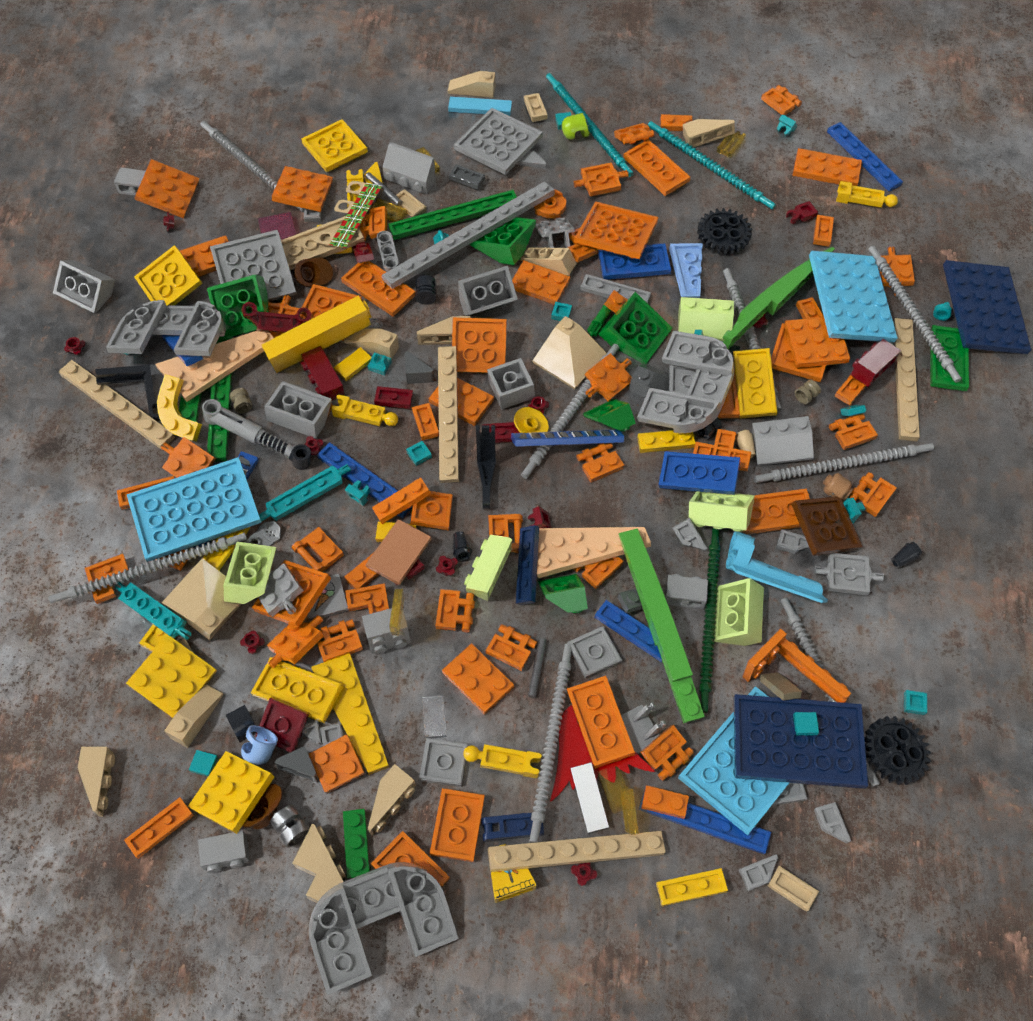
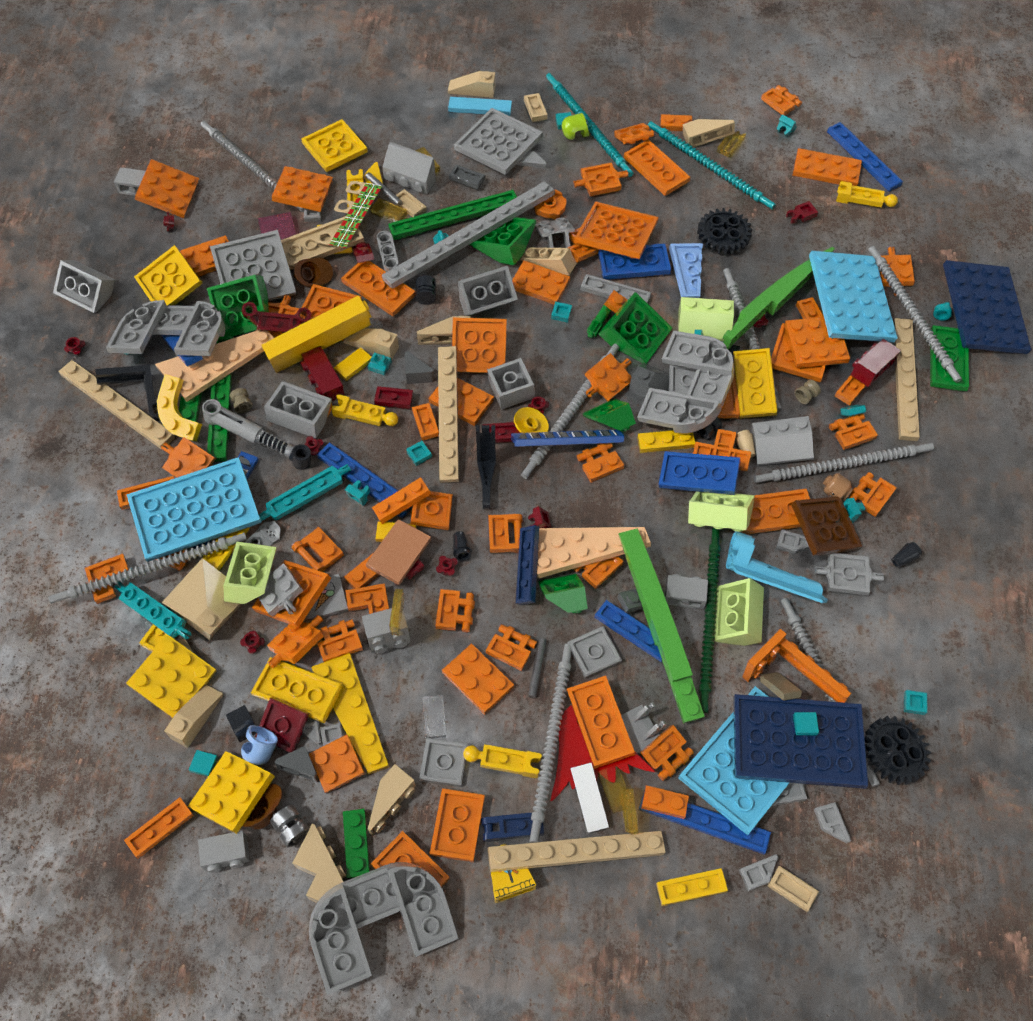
(95, 770): tan slope -> none
(377, 222): orange plate -> none
(488, 566): yellowish green slope -> none
(569, 353): tan slope -> none
(583, 878): dark red plate -> none
(689, 535): light grey tile -> none
(823, 230): orange plate -> none

